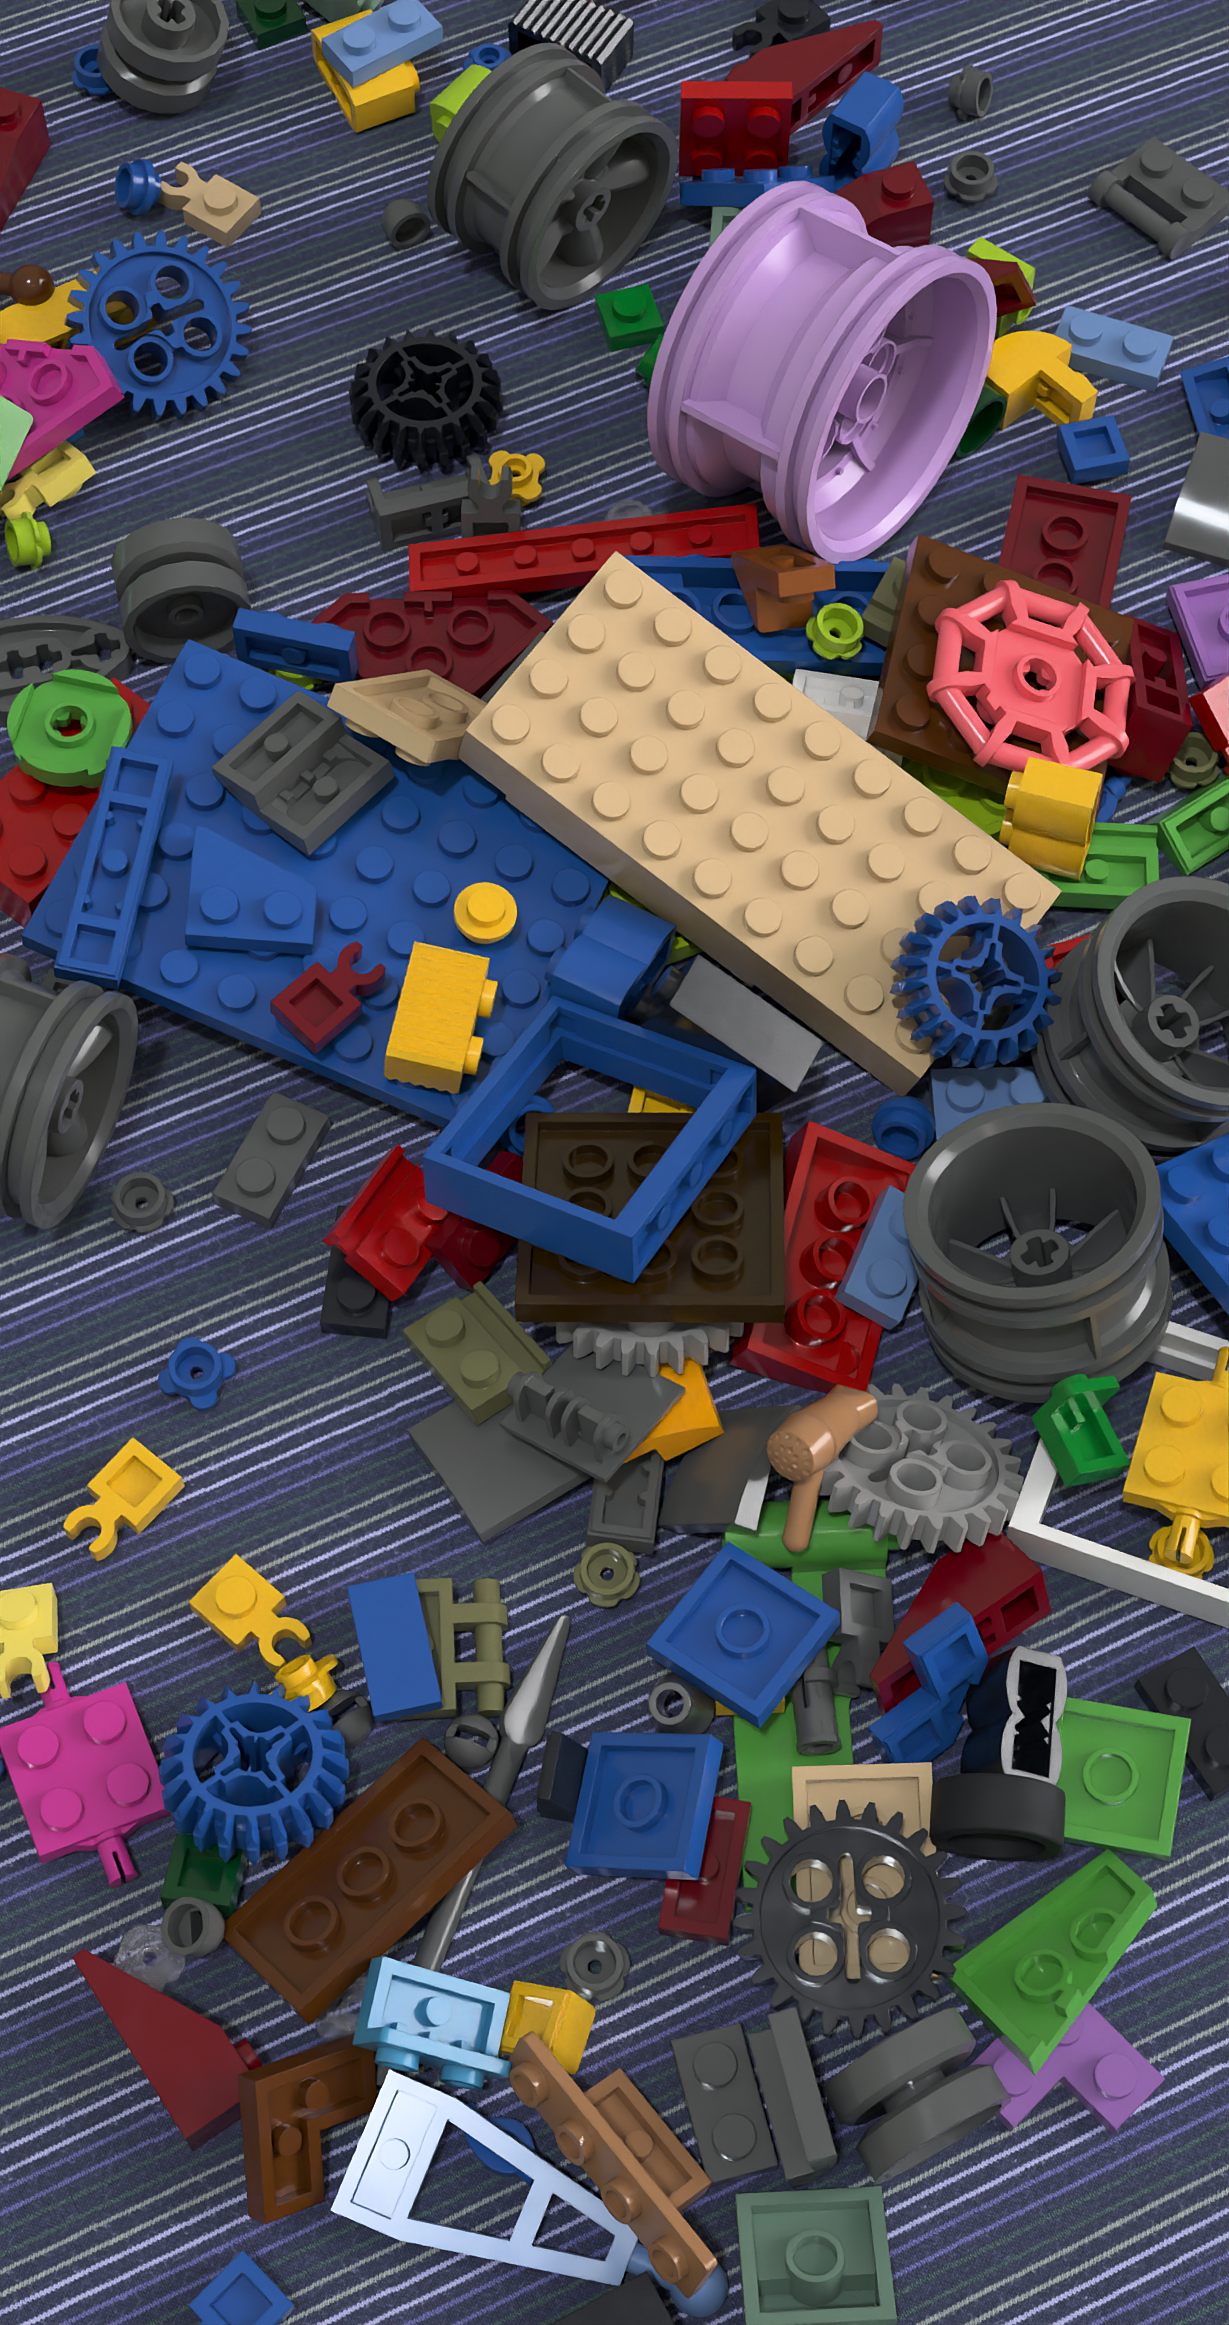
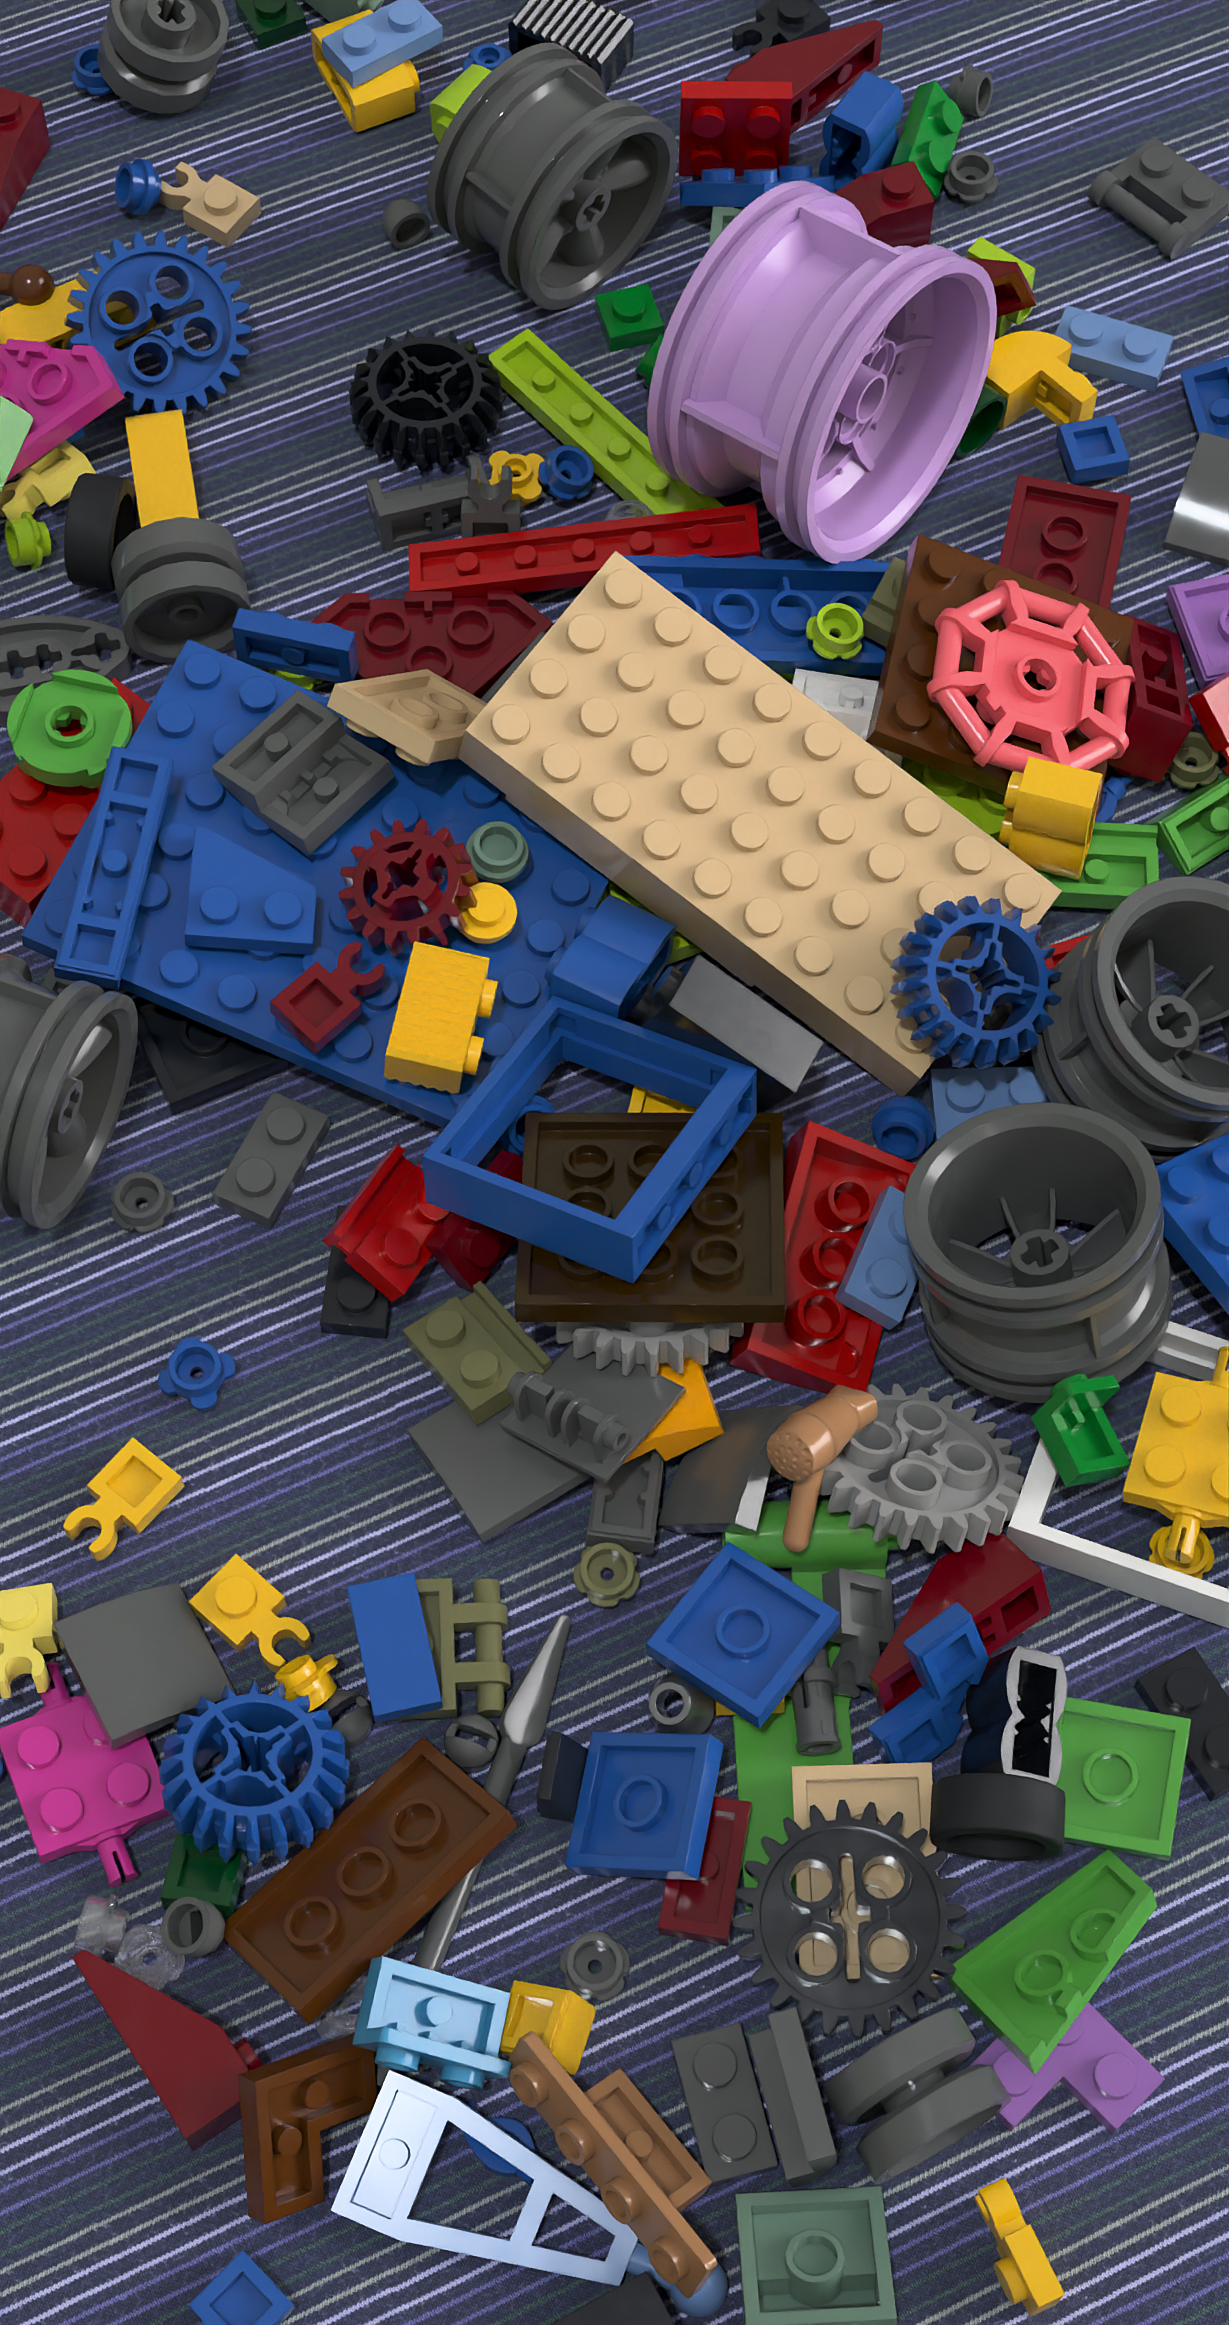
(97, 520): none -> black tyre
(101, 1925): none -> clear plate
(141, 1661): none -> dark grey slope
(161, 466): none -> yellow beam
(196, 1060): none -> black plate
(408, 891): none -> dark red gear
(497, 852): none -> sand green plate
(571, 463): none -> blue plate
(591, 423): none -> lime plate
(781, 584): dark orange slope -> none
(930, 135): none -> green plate
(1023, 2264): none -> yellow plate

